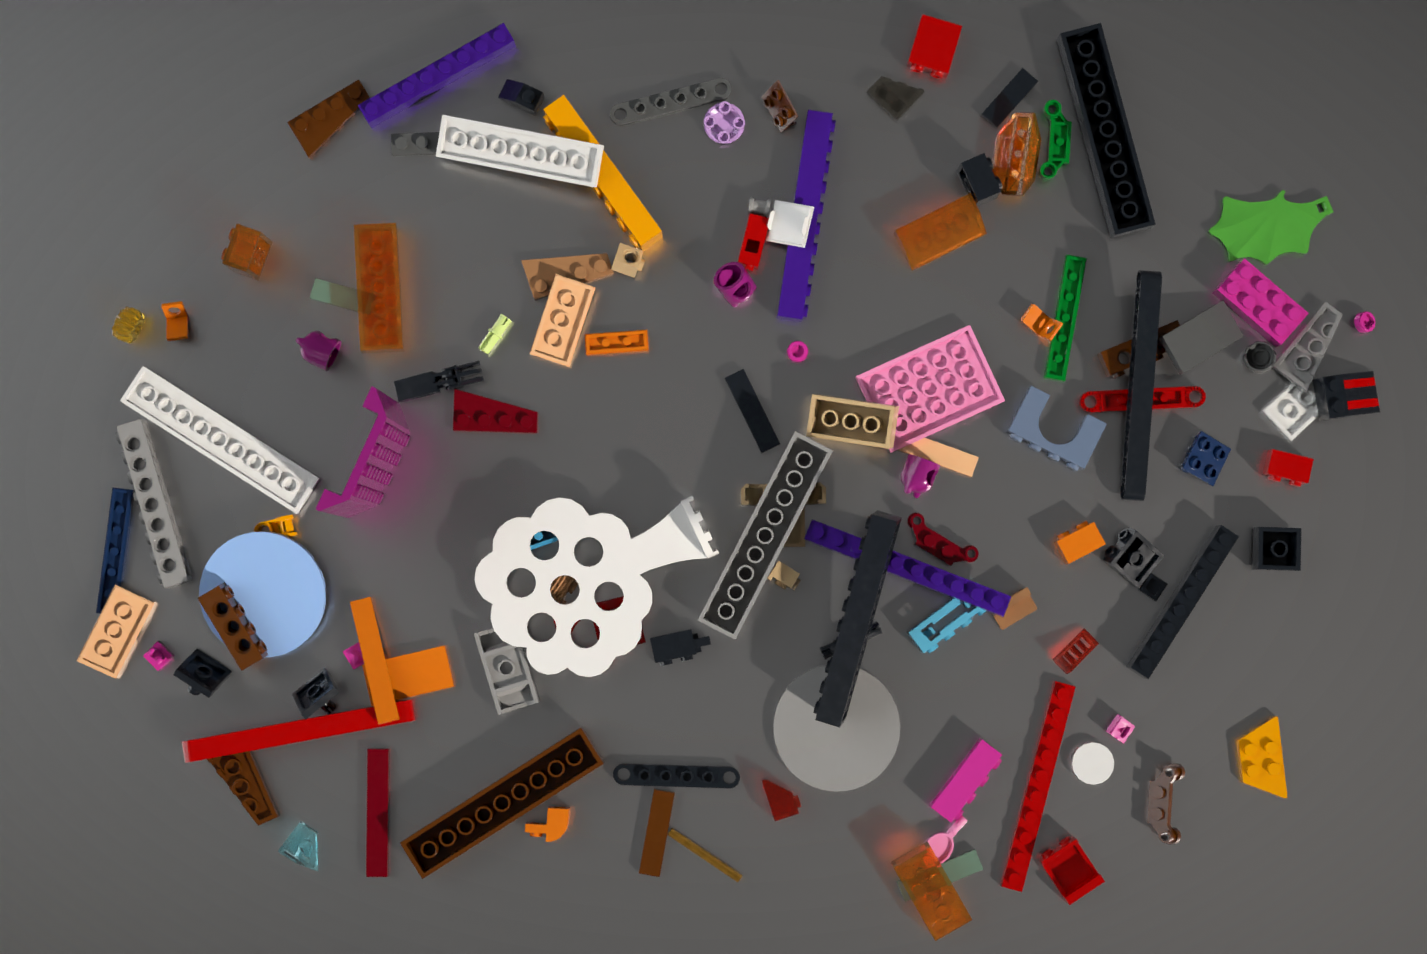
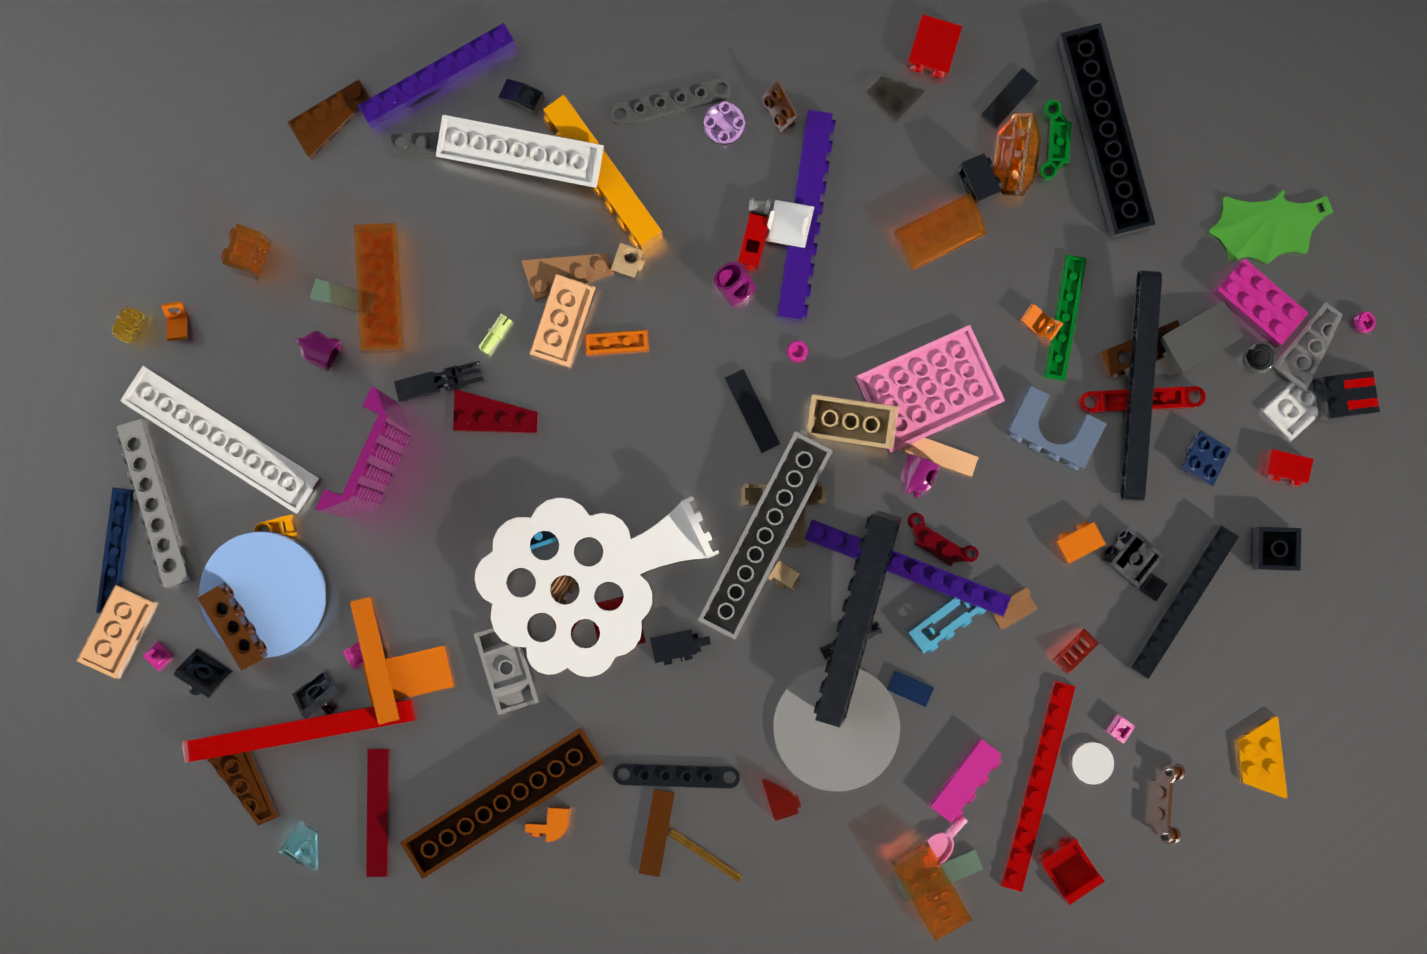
(910, 688): none -> dark blue tile

